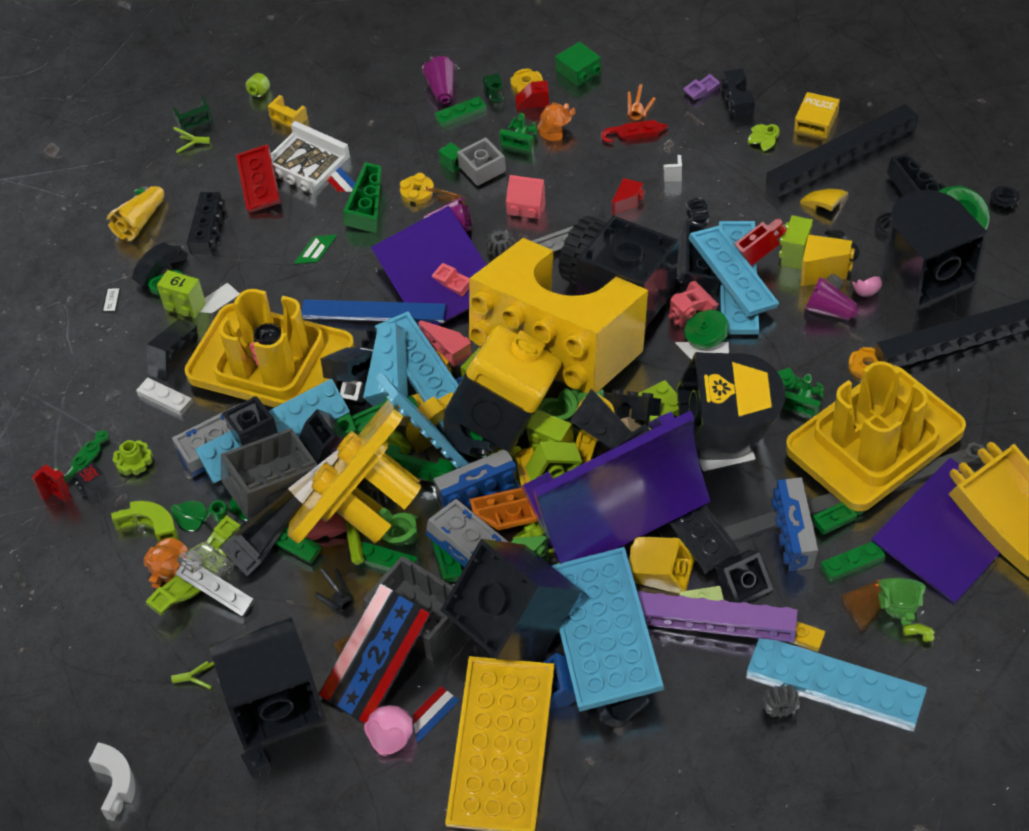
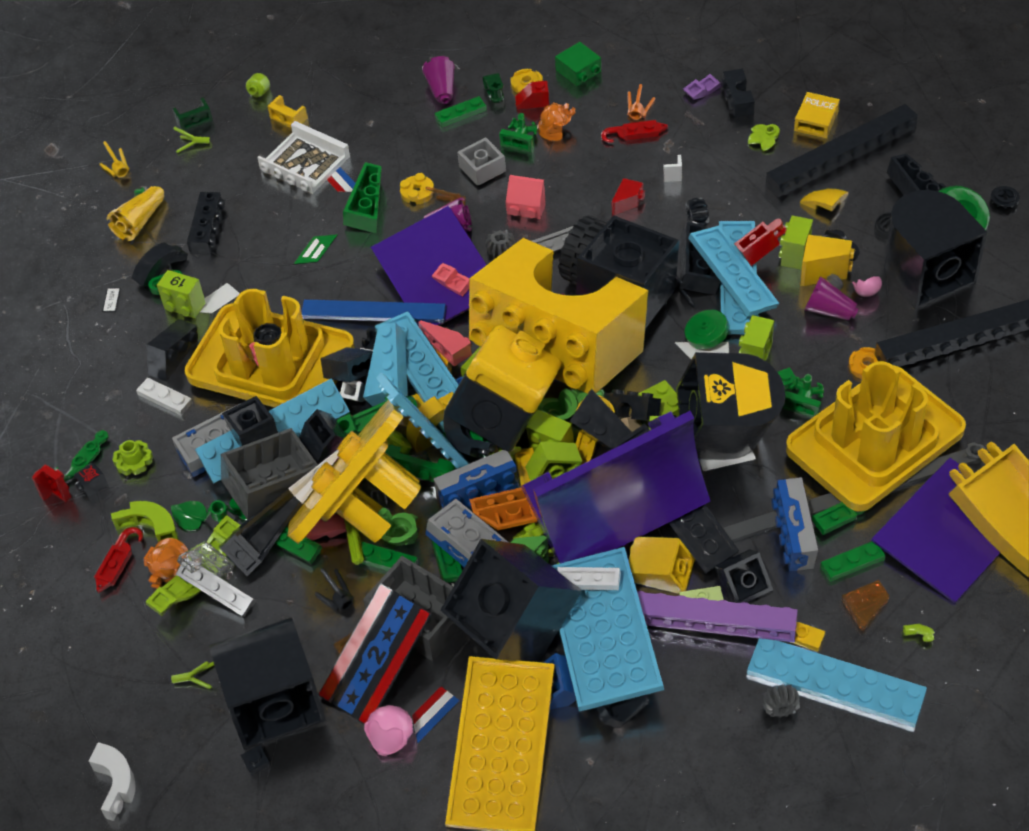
(115, 560): none -> red plate
(119, 168): none -> yellow plant
(258, 178): red tile -> none
(449, 157): green brick -> none
(592, 578): none -> white plate
(687, 303): coral tile -> none
(757, 337): none -> lime brick
(901, 597): bright green helmet -> none

